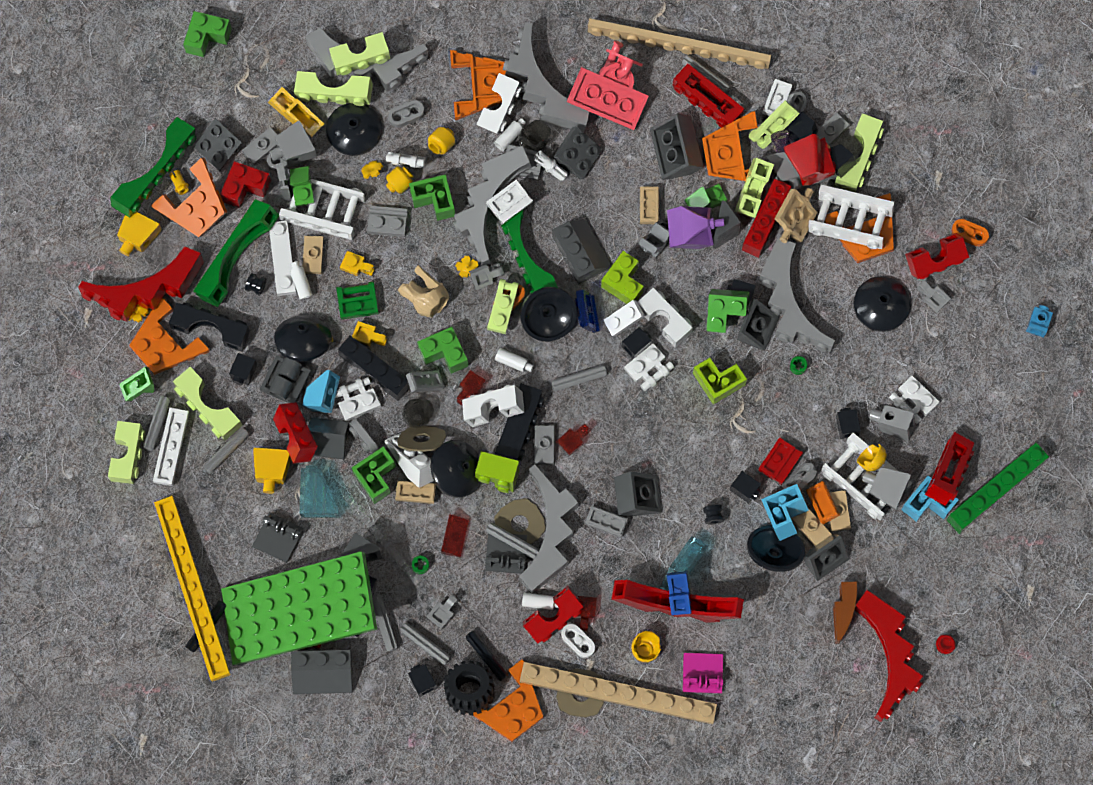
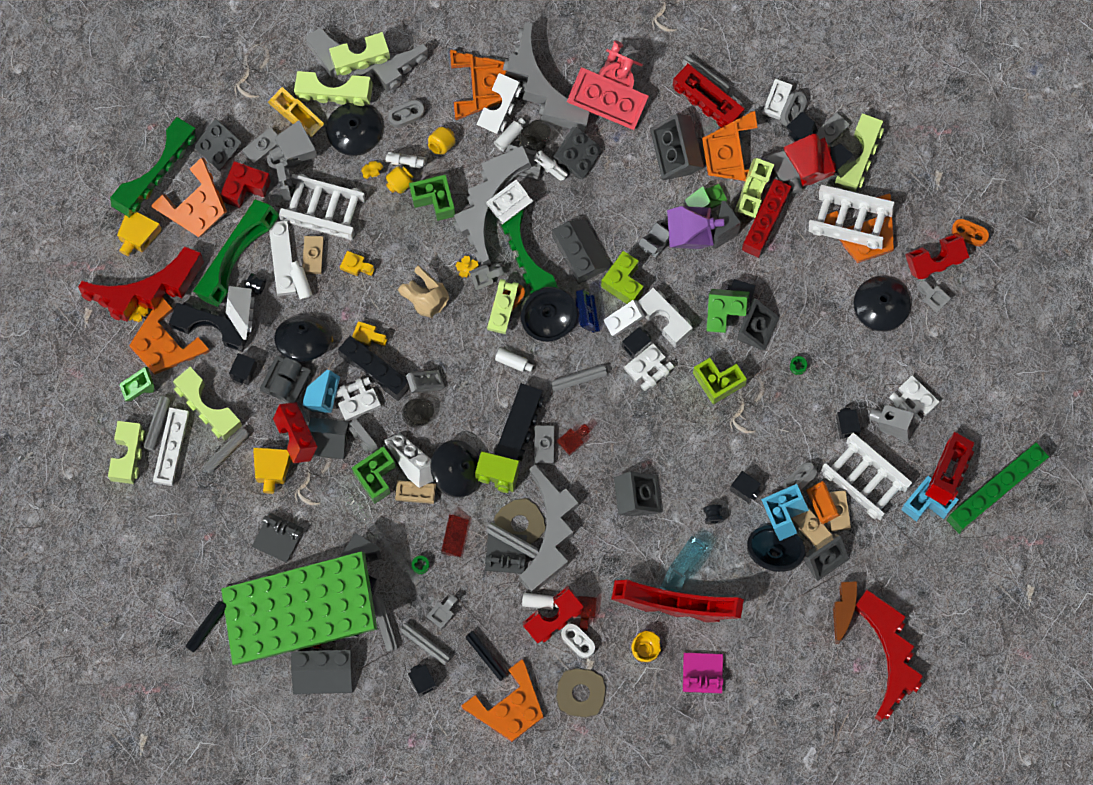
(179, 183): yellow pin -> none
(192, 589): yellow plate -> none
(205, 29): bright green brick -> none
(238, 309): none -> white slope
(302, 186): bright green slope -> none
(315, 495): clear light blue slope -> none
(357, 306): green plate -> none
(387, 221): light grey plate -> none
(436, 435): dark tan piece -> none
(446, 346): bright green brick -> none
(469, 673): black tyre -> none
(471, 386): clear red plate -> none
(478, 407): white arch -> none
(606, 521): light grey plate -> none
(618, 693): tan plate -> none
(649, 205): tan plate -> none
(679, 593): blue slope -> none
(685, 45): tan plate -> none
(775, 122): yellowish green plate -> none
(780, 140): clear purple wheel -> none
(780, 461): red plate -> none
(793, 323): light grey arch -> none
(795, 215): tan plate -> none
(872, 458): yellow hair -> none
(887, 485): light grey torso -> none
(945, 644): red plate -> none
(1037, 326): dark azure brick -> none

